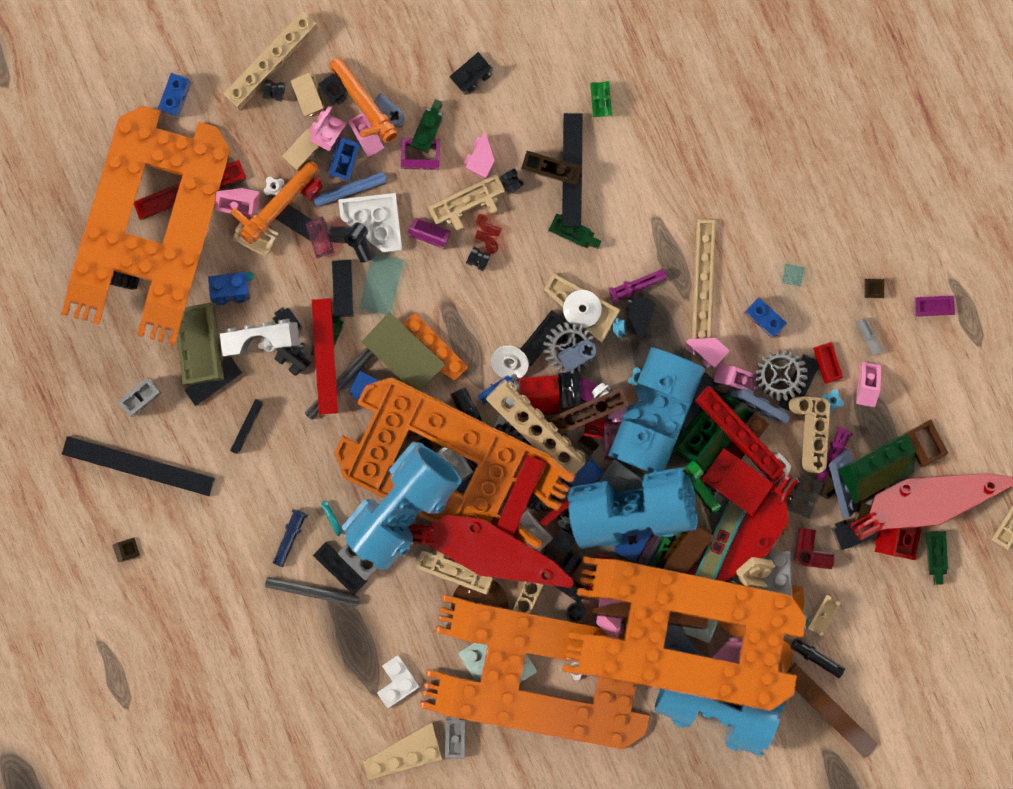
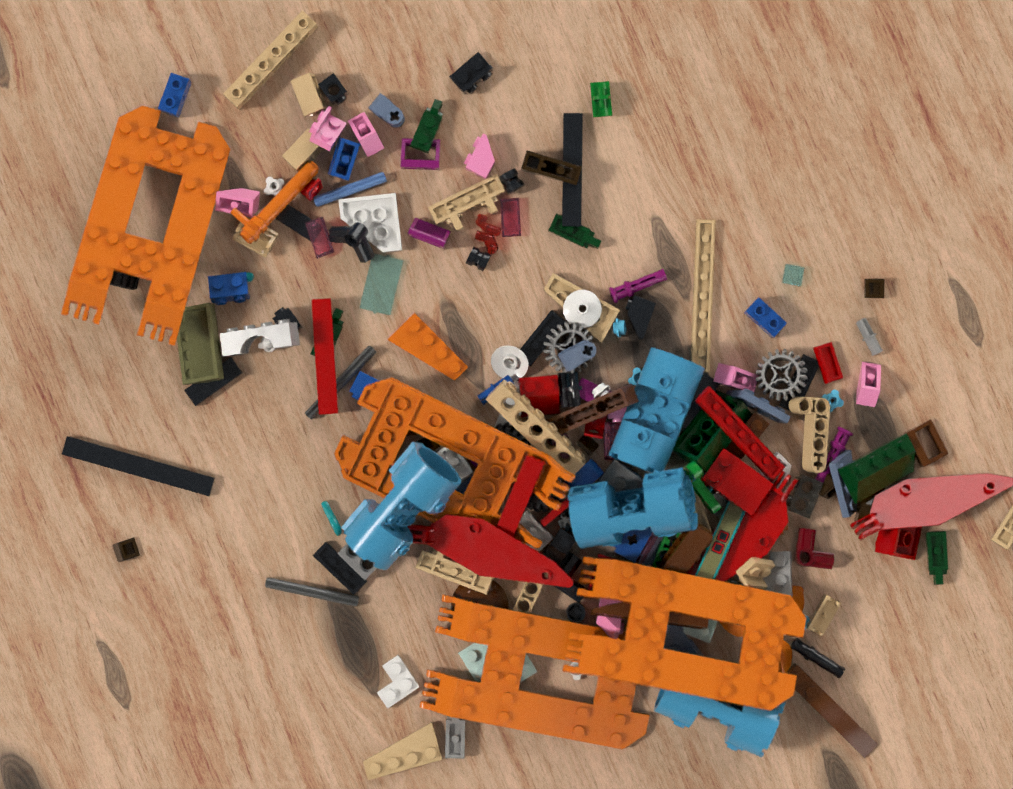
(140, 397): light grey brick -> none
(166, 198): red tile -> none
(246, 427): black tile -> none
(274, 90): black wheel -> none
(292, 529): dark blue pin -> none
(296, 356): black hips -> none
(342, 288): black tile -> none
(379, 122): orange cylinder -> none
(403, 352): olive slope -> none
(464, 403): black piece -> none
(510, 217): none -> clear pink tile
(709, 349): bright pink slope -> none
(729, 650): bright pink slope -> none
(846, 536): black slope -> none
(934, 306): magenta tile -> none

